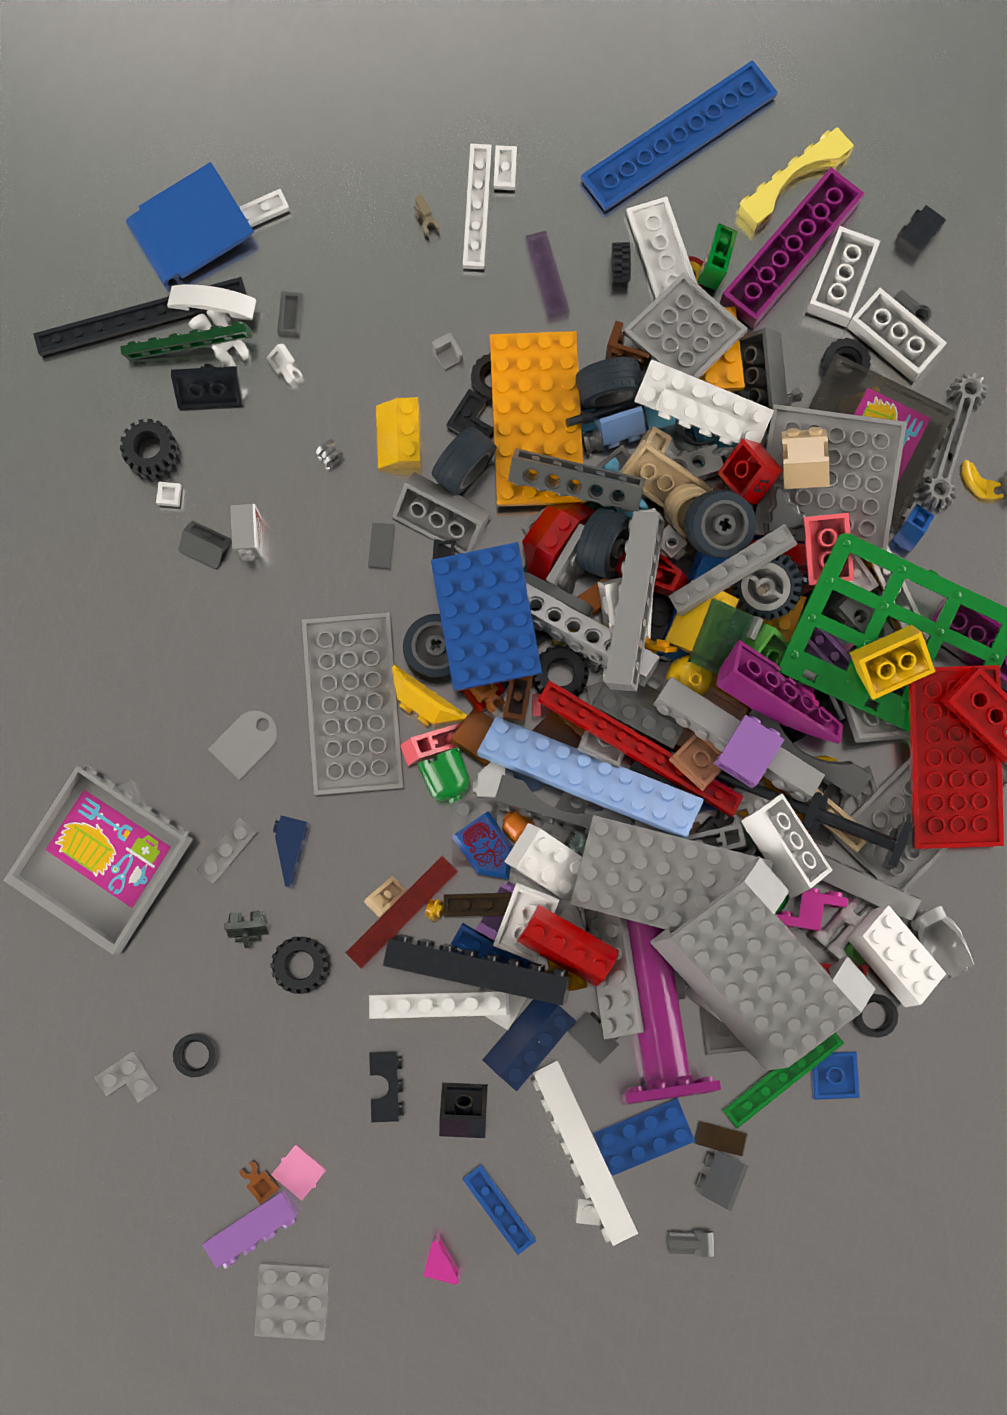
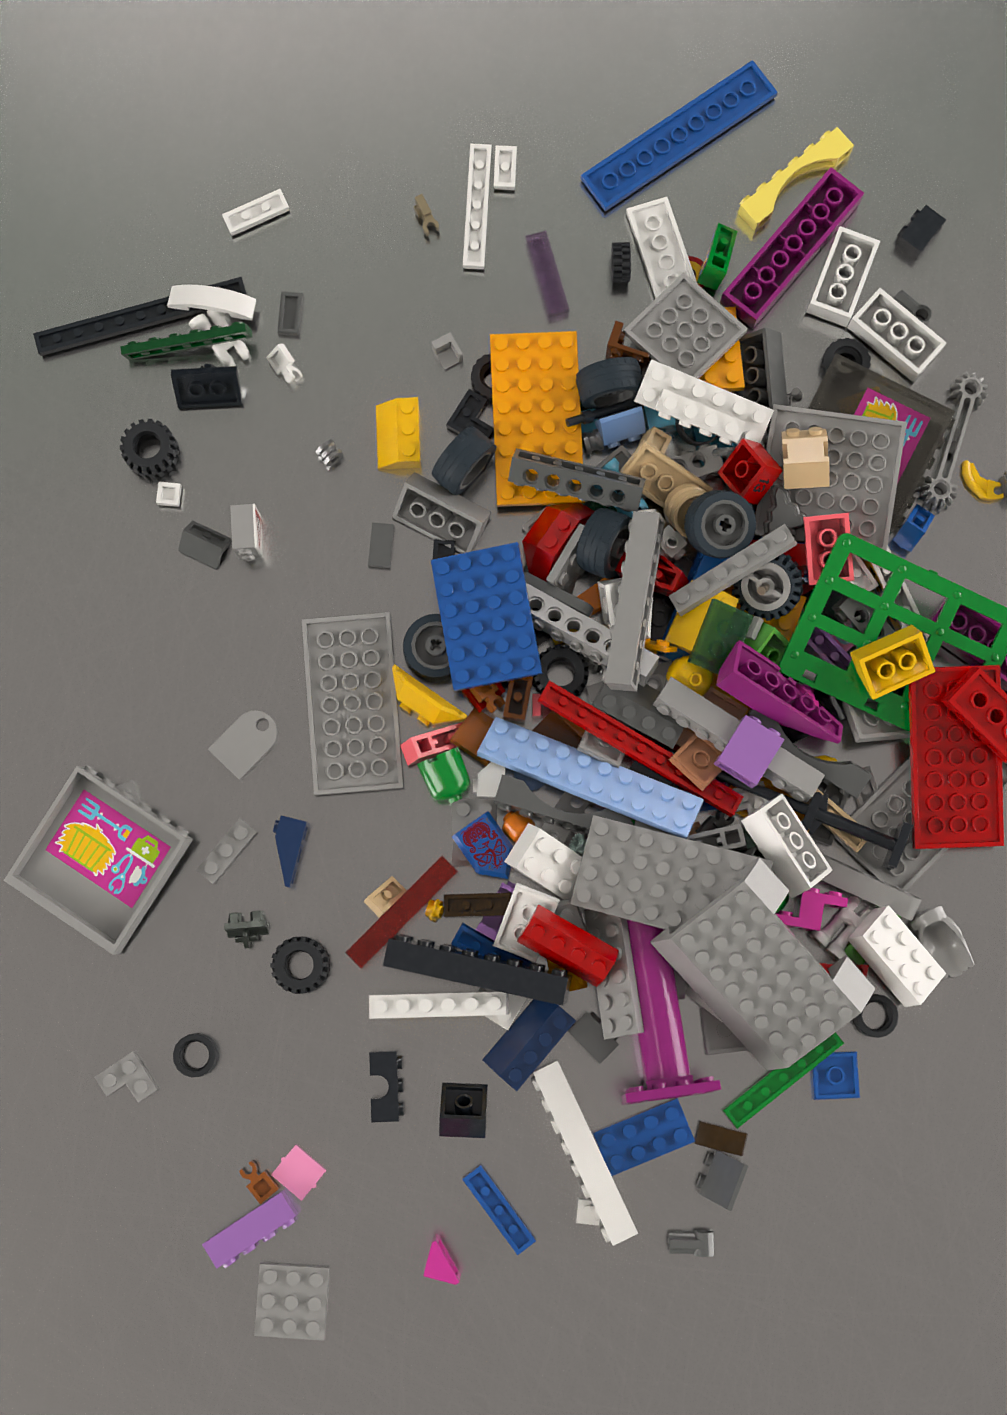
(189, 224): blue piece -> none

